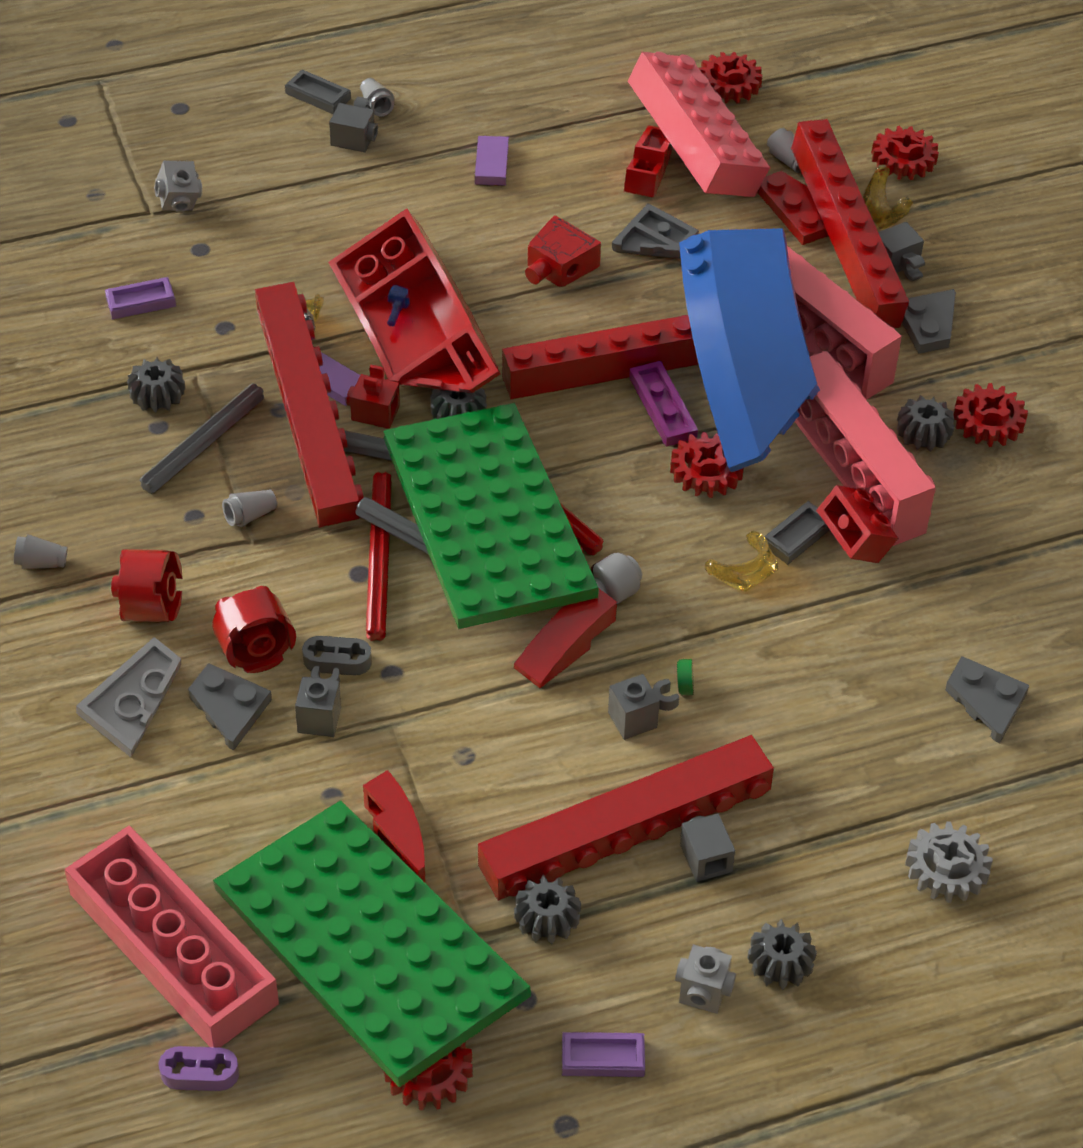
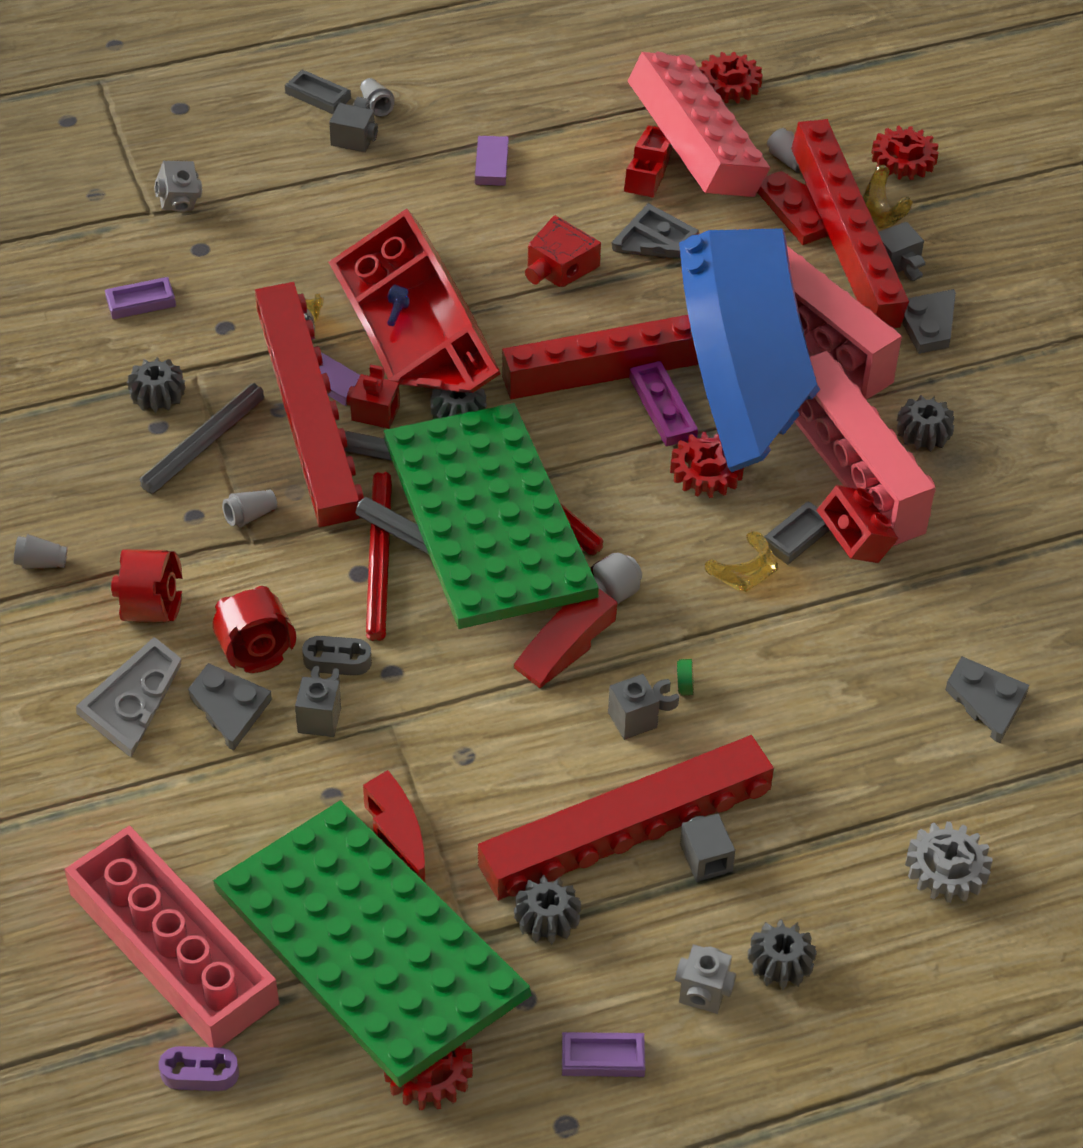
(990, 414): red gear -> none

